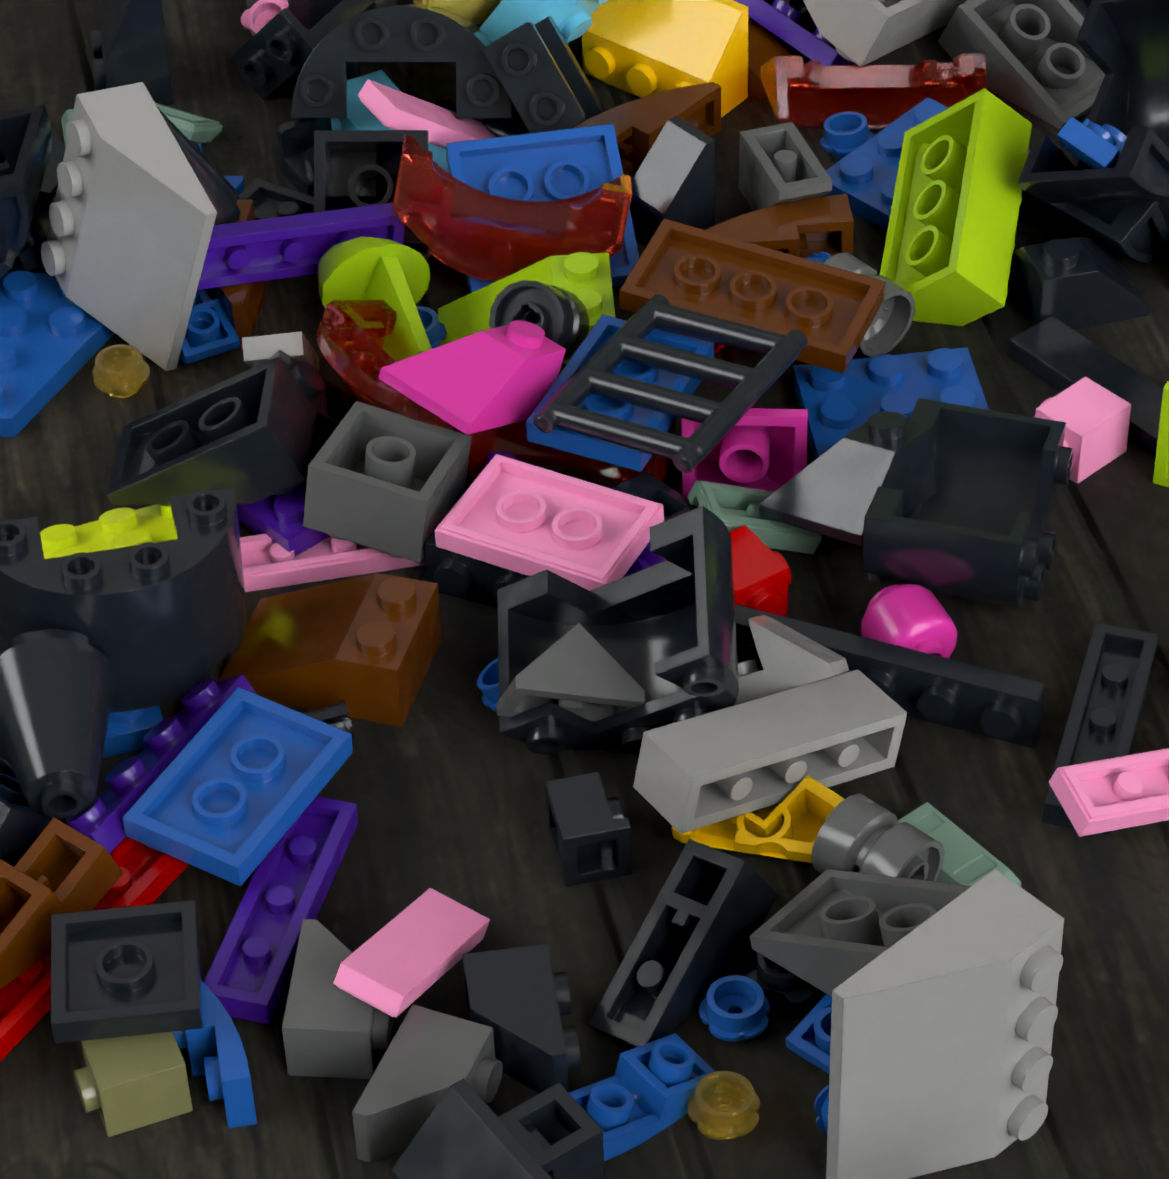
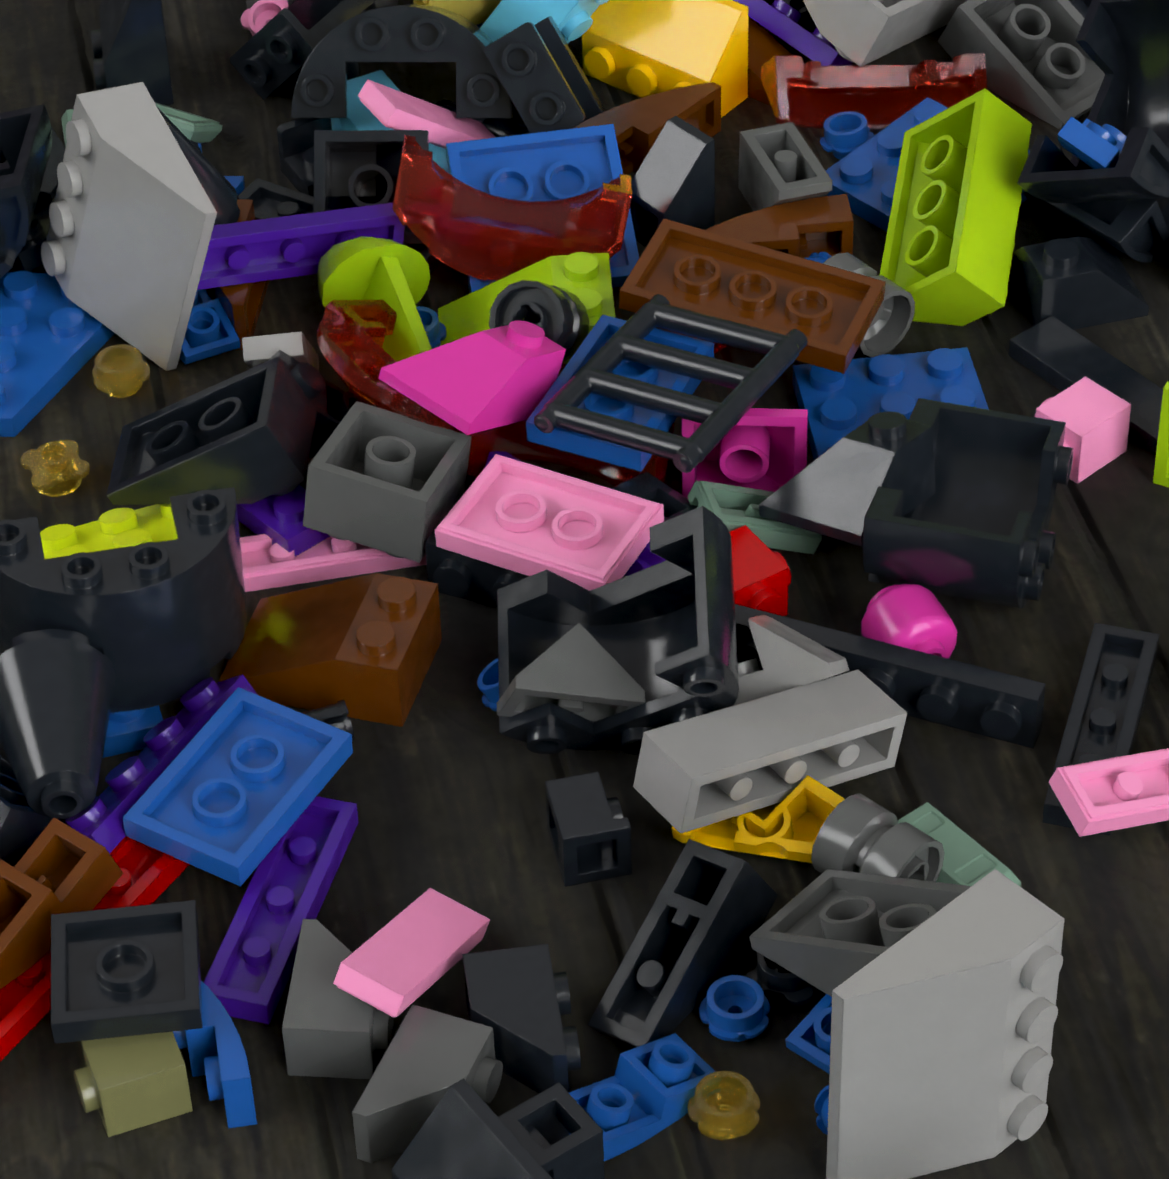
(55, 467): none -> clear yellow plate

